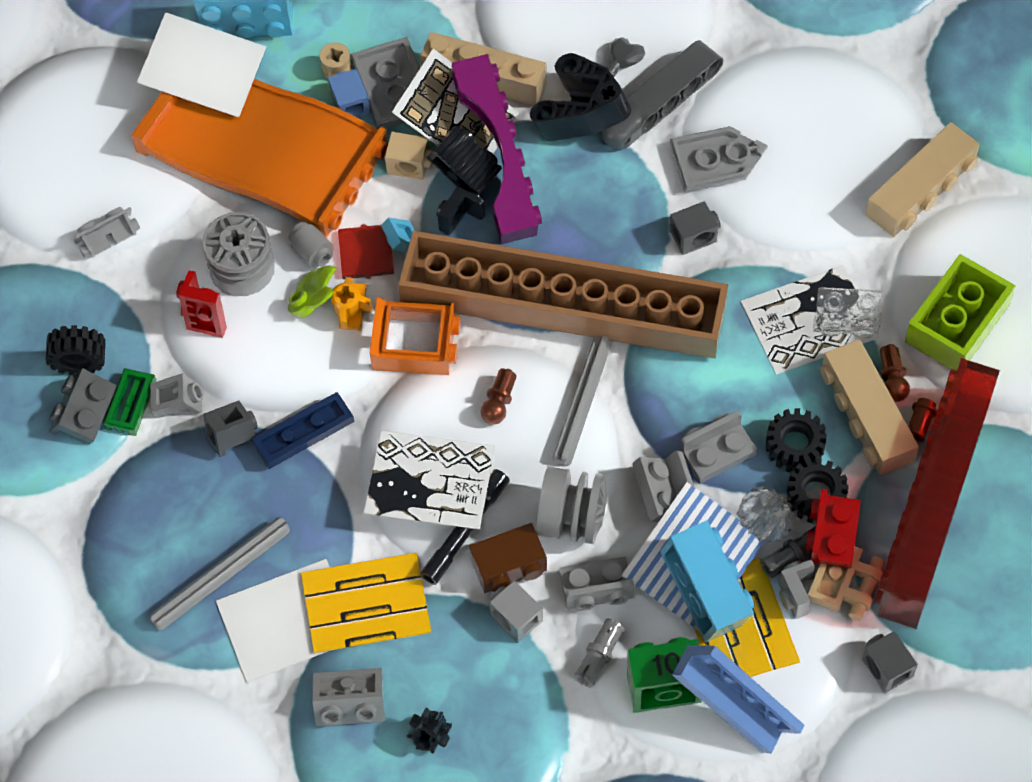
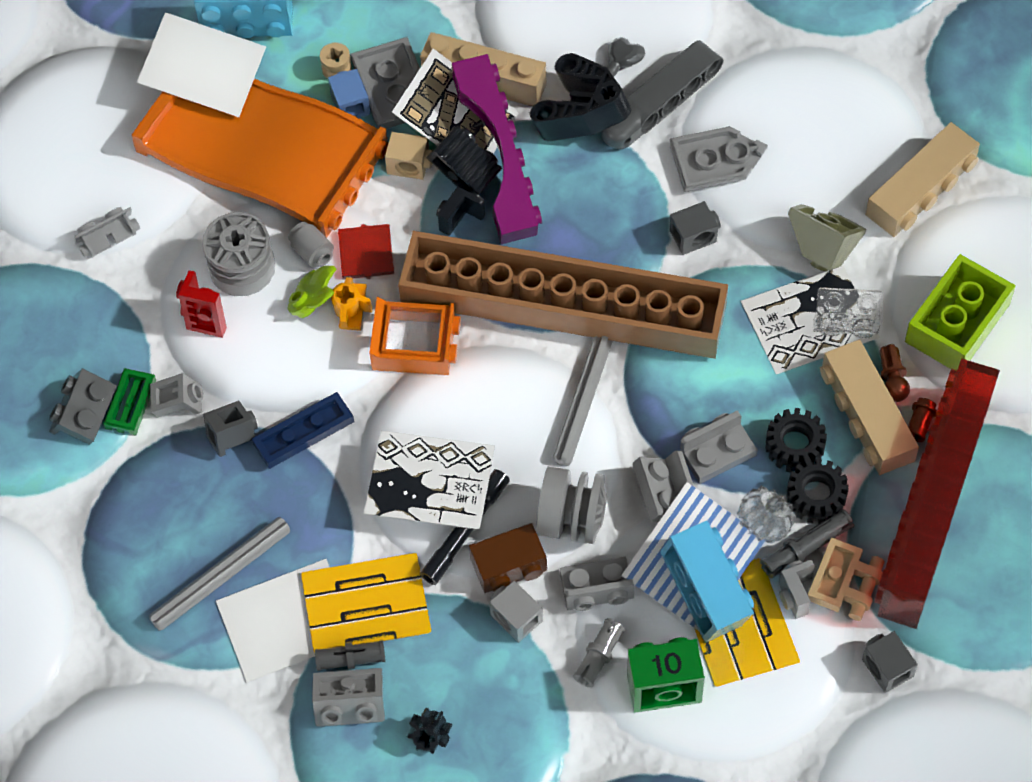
(75, 349): black tyre -> none
(350, 655): none -> dark grey pin
(398, 233): medium azure plate -> none
(493, 410): copper axle -> none
(735, 697): medium blue fence -> none
(824, 237): none -> olive slope
(834, 531): red bracket -> none

